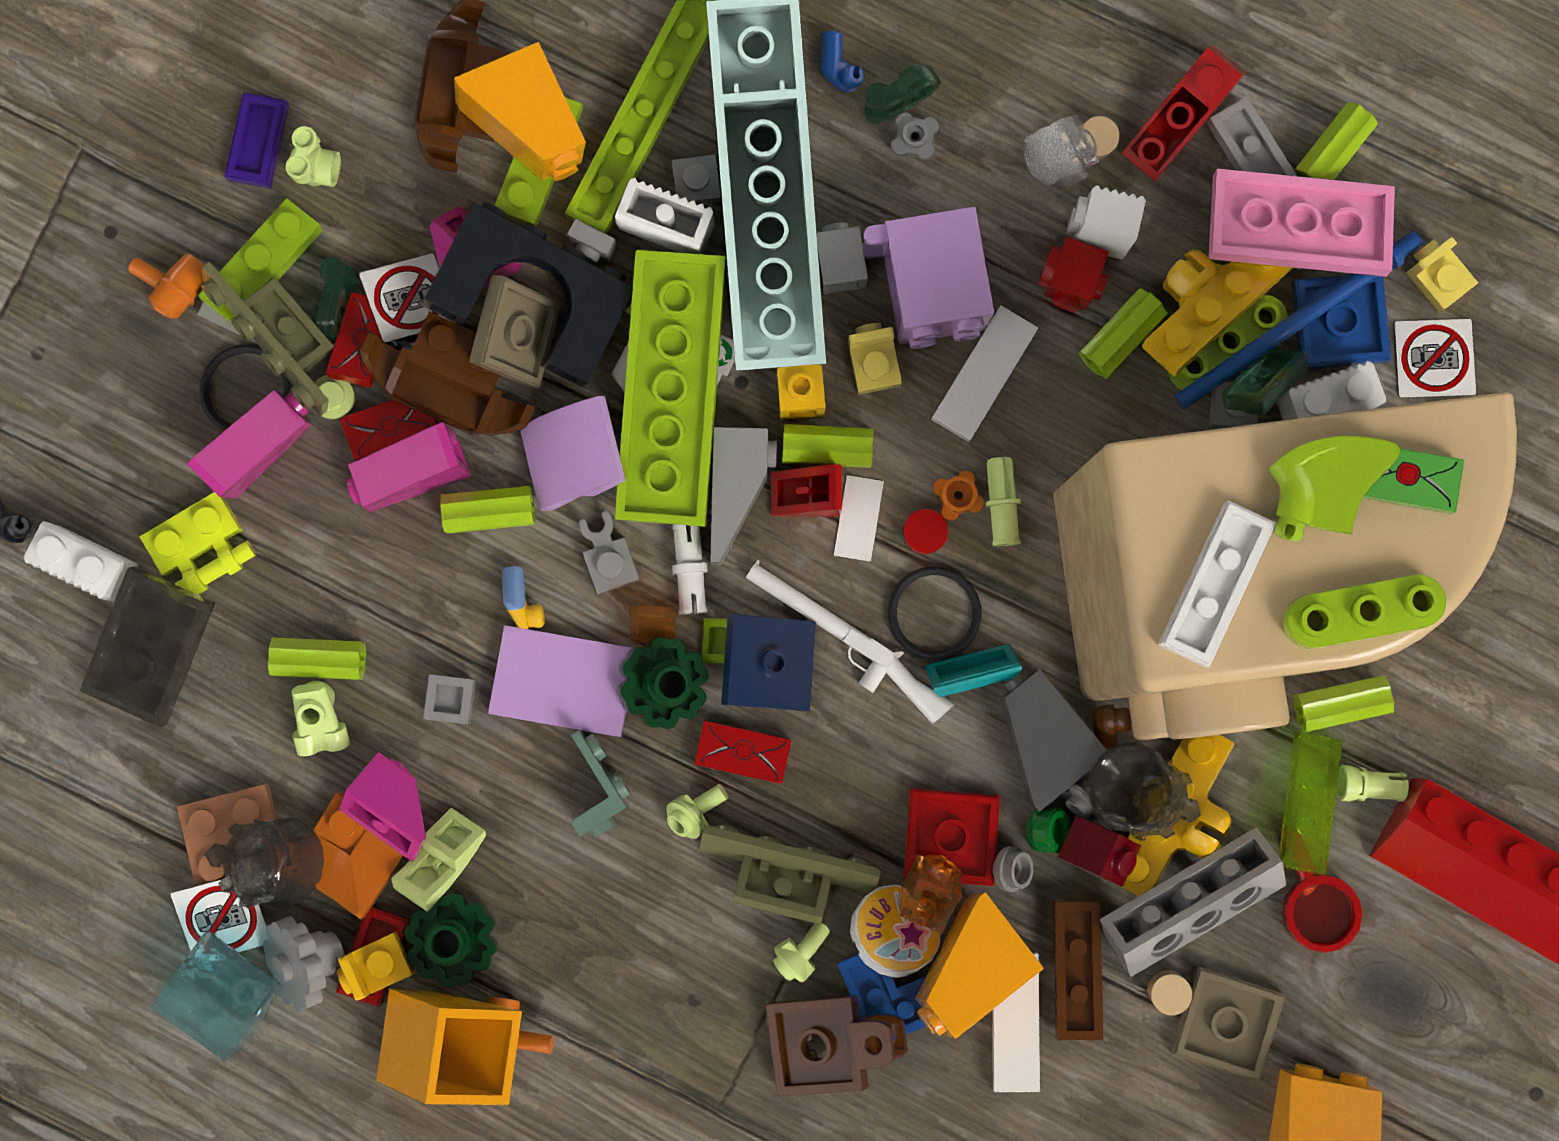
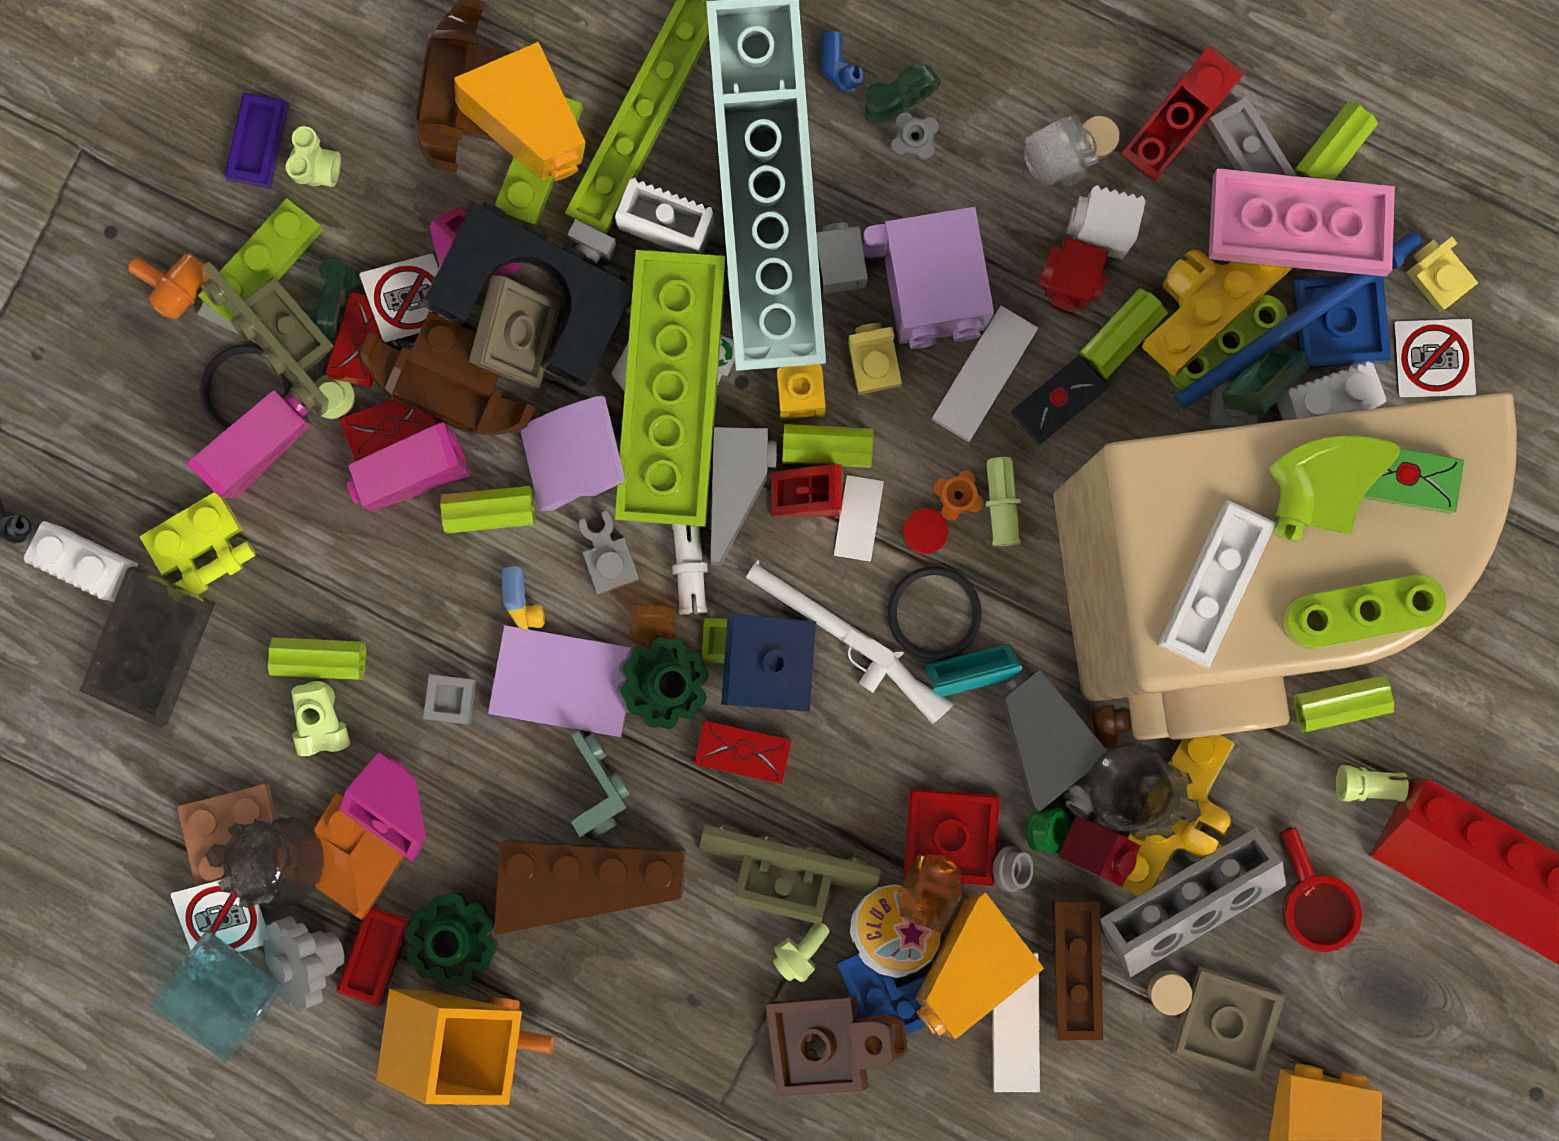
(374, 967): yellow bracket -> none
(441, 860): yellowish green slope -> none
(574, 881): none -> reddish brown wedge
(686, 815): yellowish green plate -> none
(697, 179): light grey plate -> none
(1059, 400): none -> black tile
(1310, 803): clear neon green tile -> none

